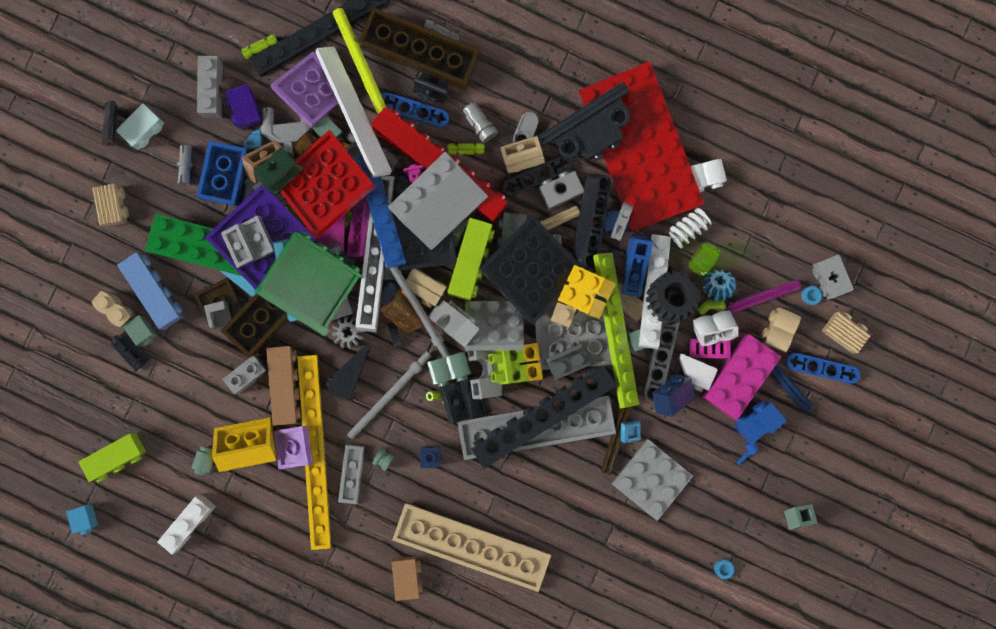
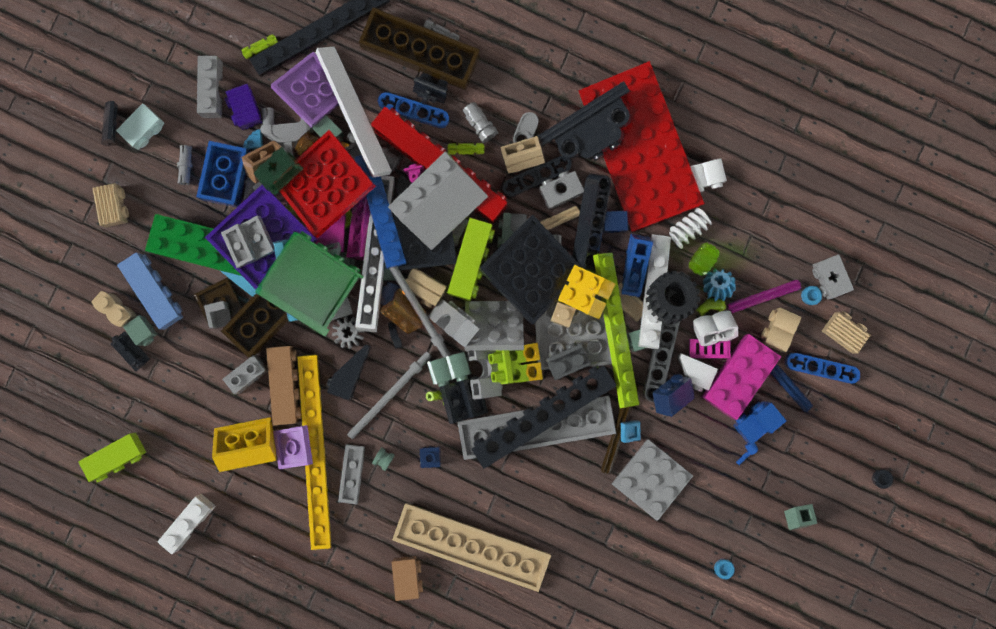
(82, 519): dark azure brick -> none
(203, 461): sand green brick -> none
(359, 59): neon yellow axle -> none
(622, 220): light grey piece -> none
(882, 478): none -> black tile

